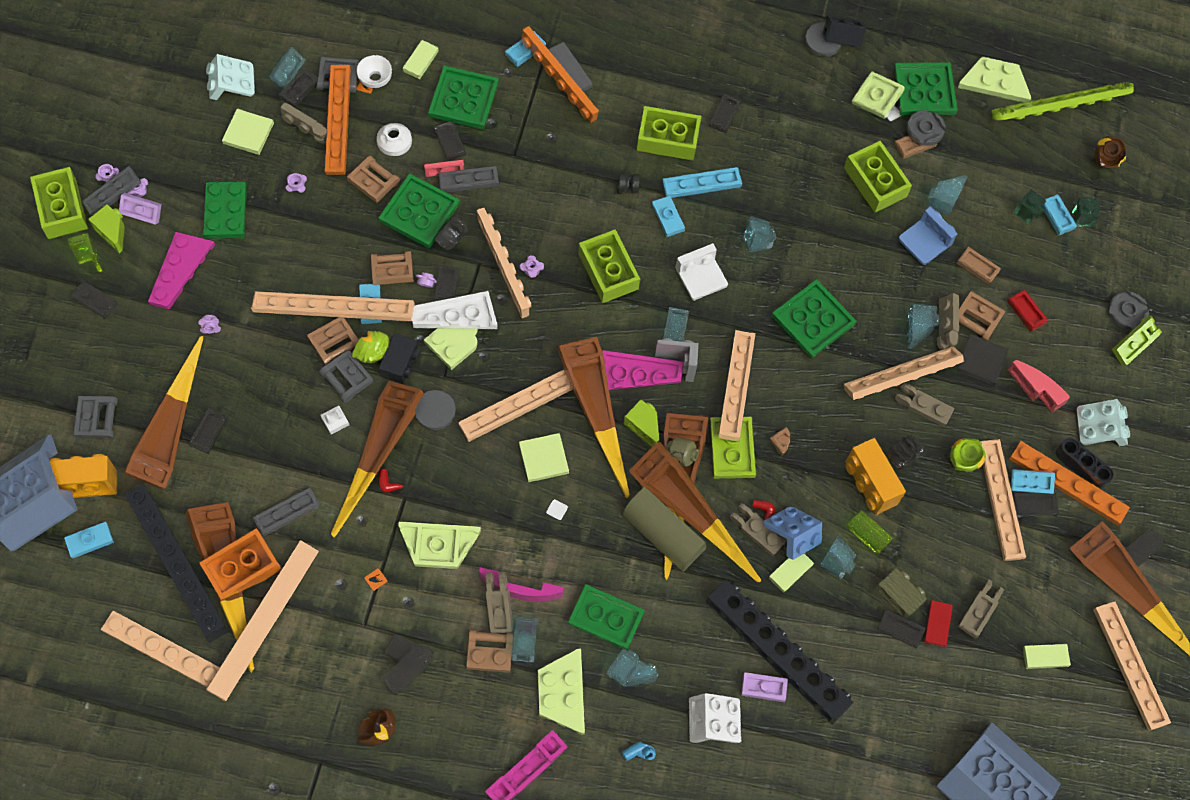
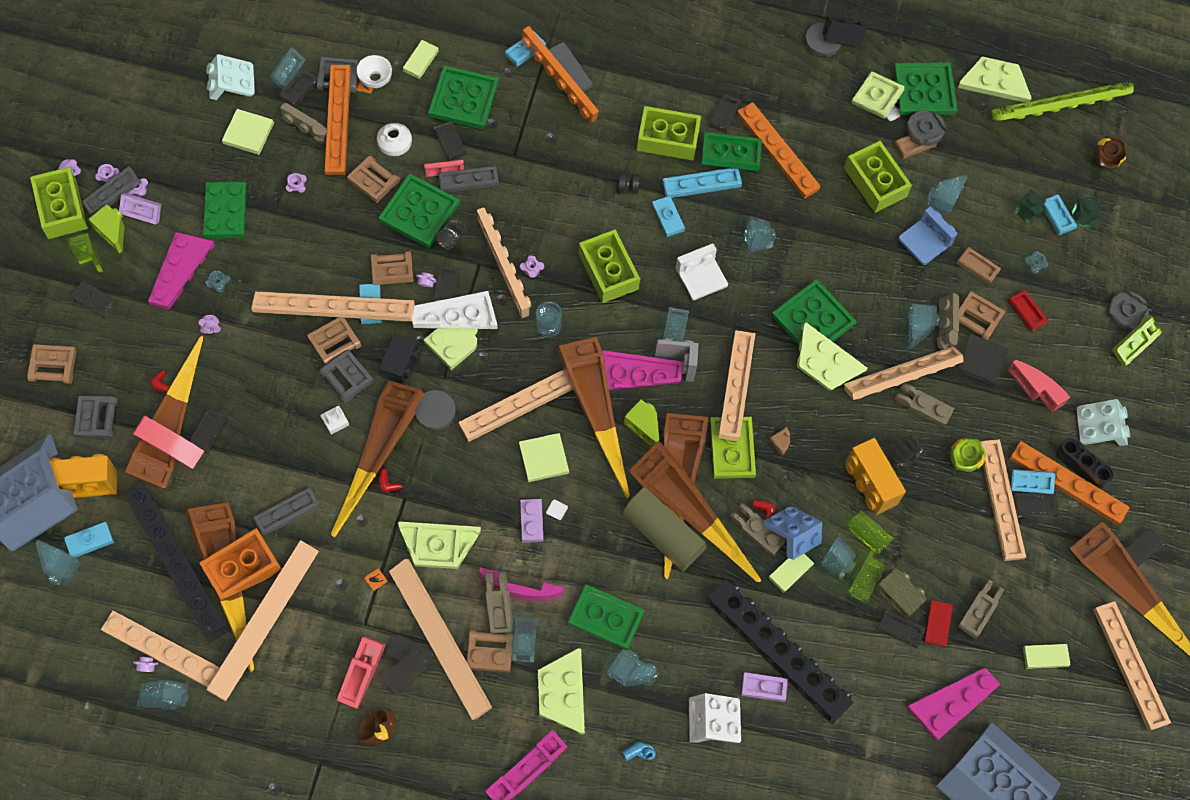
(52, 357): none -> medium nougat plate
(57, 564): none -> clear light blue slope
(72, 164): none -> lavender plate
(145, 664): none -> lavender plate
(157, 384): none -> red animal
(163, 694): none -> clear light blue slope
(168, 442): none -> coral slope
(217, 275): none -> clear light blue plate
(361, 671): none -> coral slope
(371, 348): lime hair -> none
(440, 639): none -> light nougat tile
(531, 520): none -> lavender plate
(548, 319): none -> clear light blue wheel
(683, 450): olive head -> none
(731, 151): none -> green plate
(778, 150): none -> orange plate
(825, 360): none -> yellowish green wing
(867, 578): none -> clear neon green panel
(951, 704): none -> dark pink wing
(1038, 257): none -> clear light blue plate

